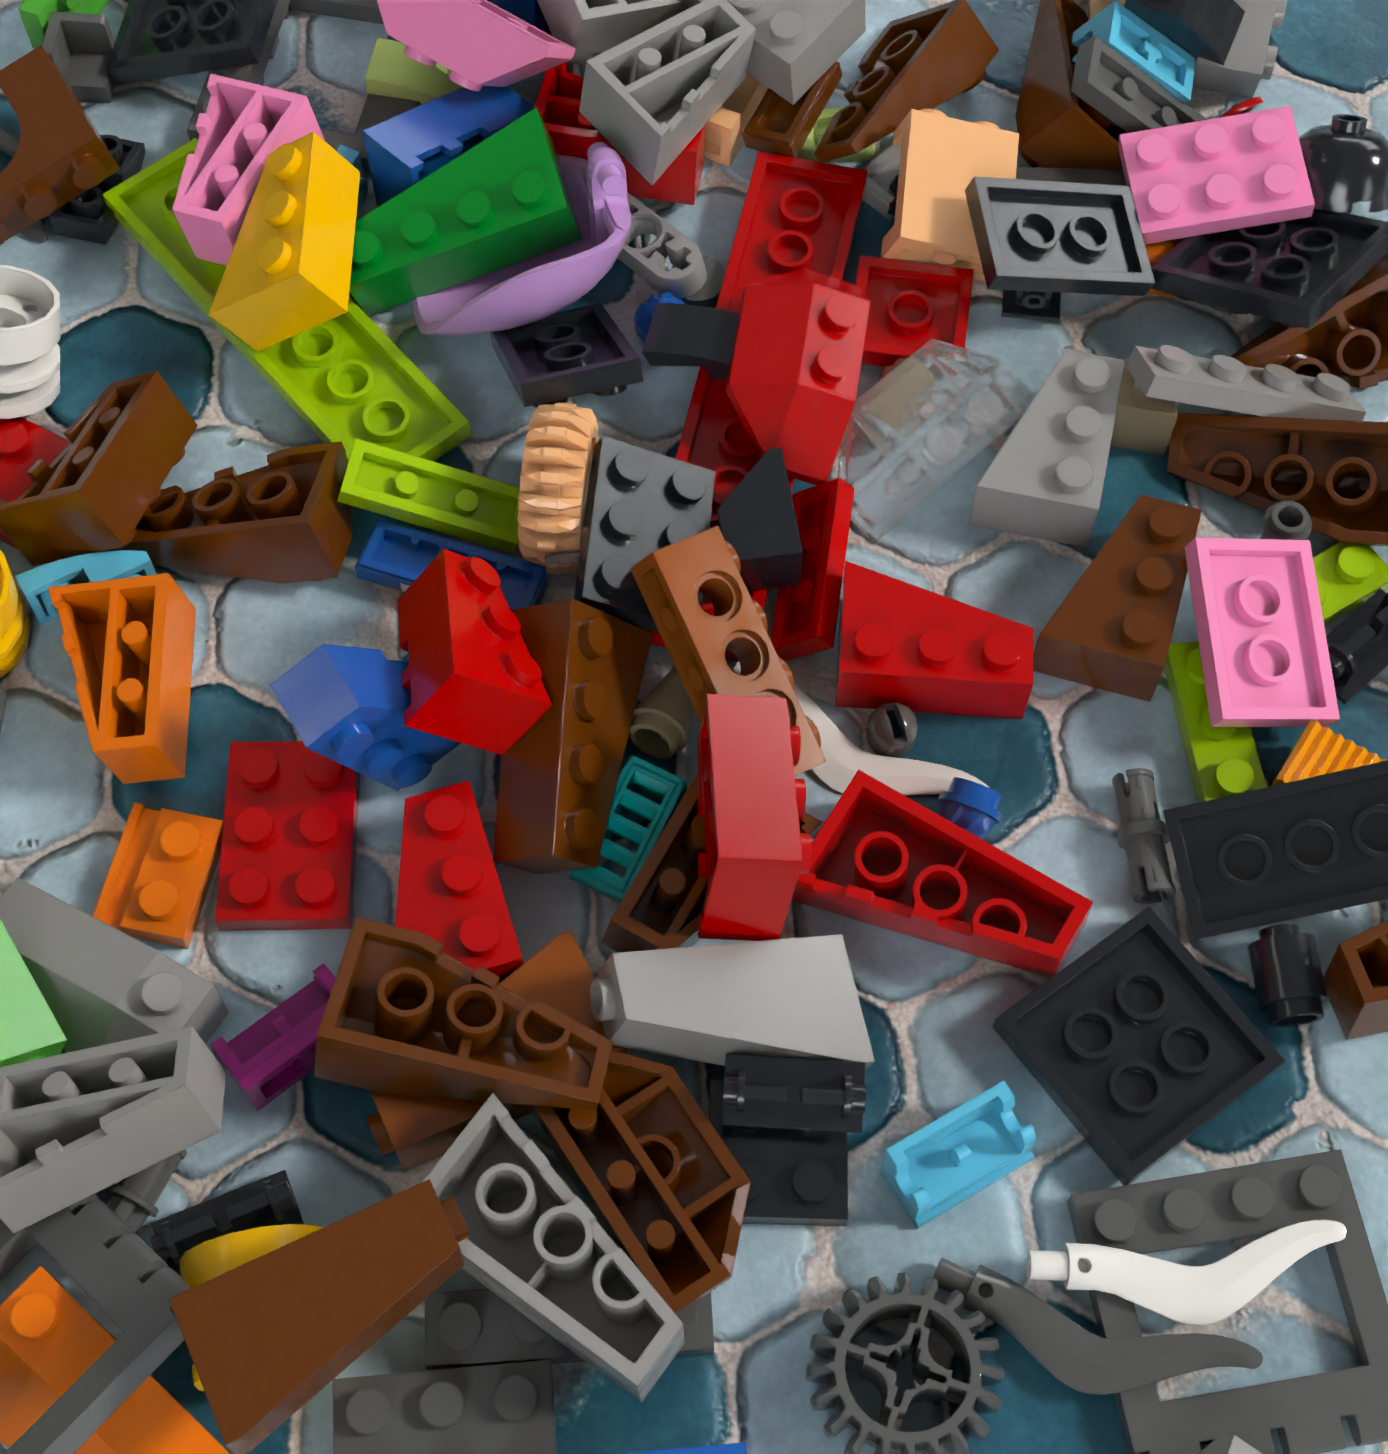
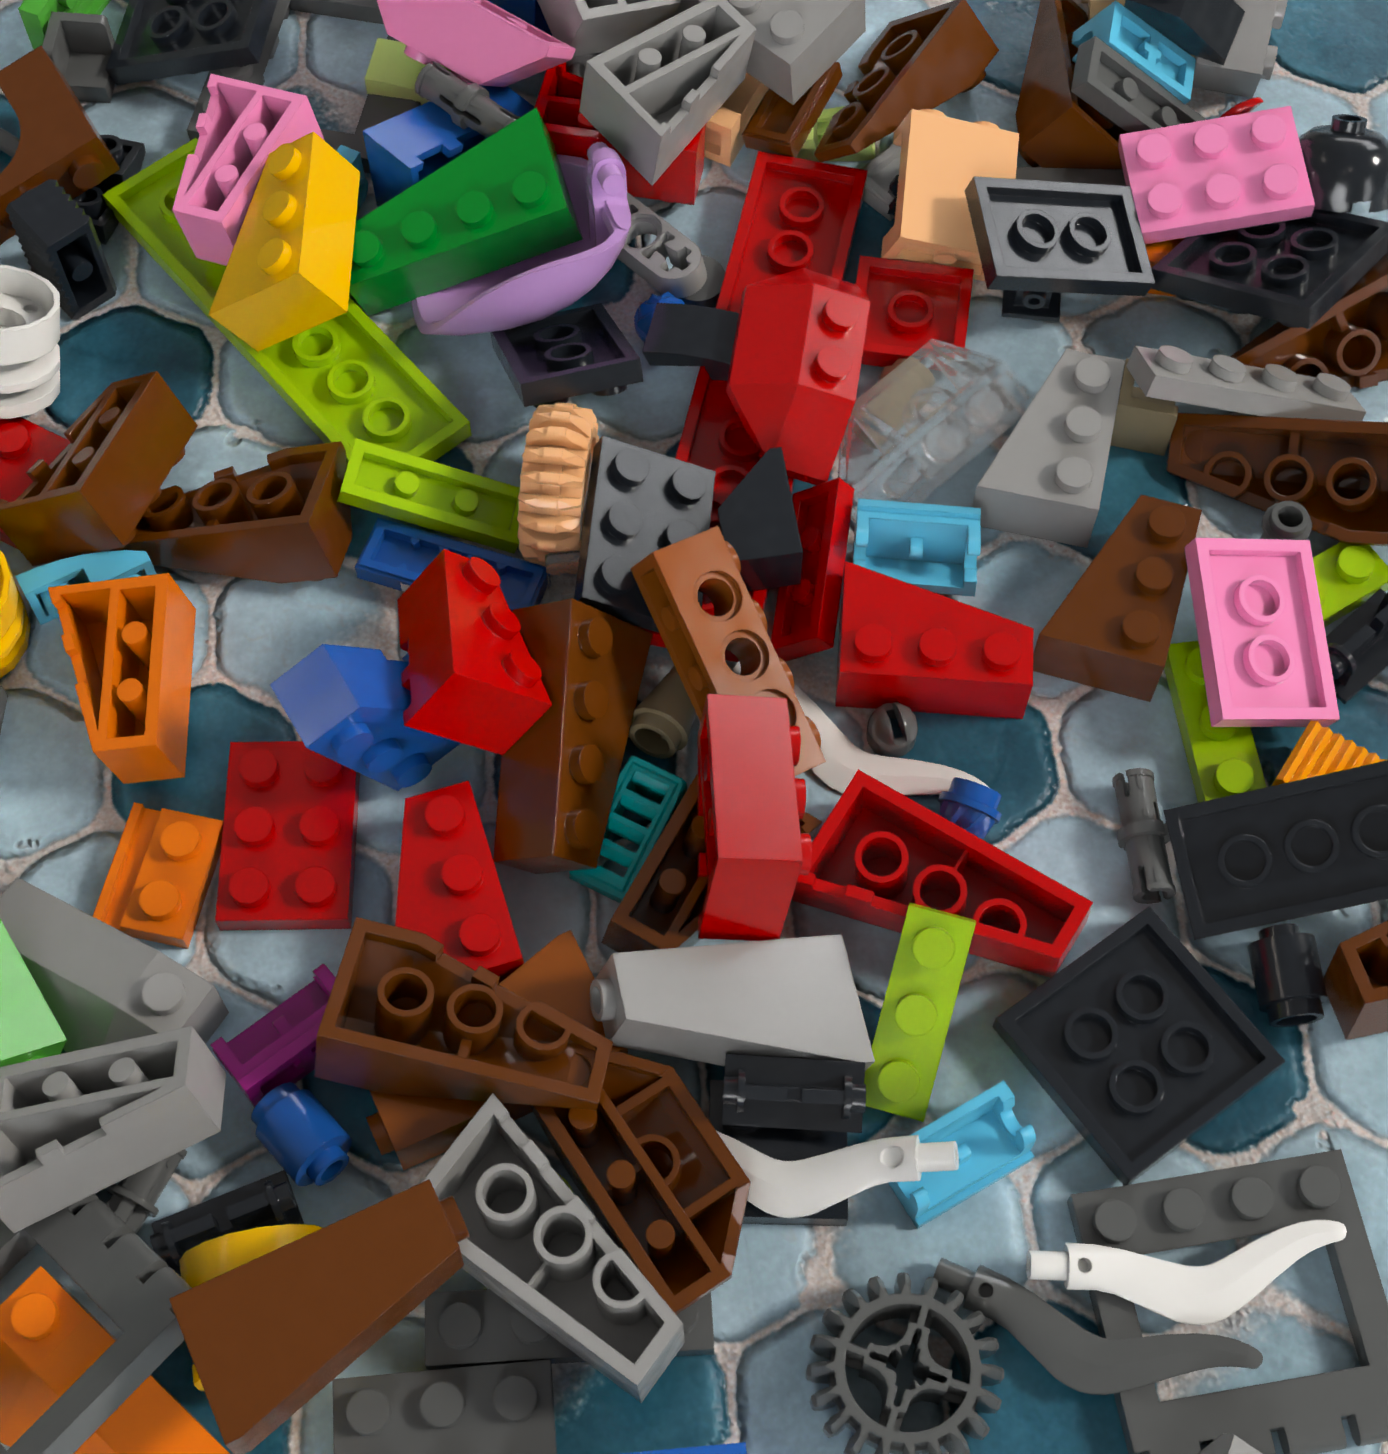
(62, 247): none -> black brick
(301, 1135): none -> blue brick
(465, 103): none -> dark grey pin
(821, 1181): none -> white piece
(917, 1010): none -> lime plate
(920, 544): none -> medium azure hinge

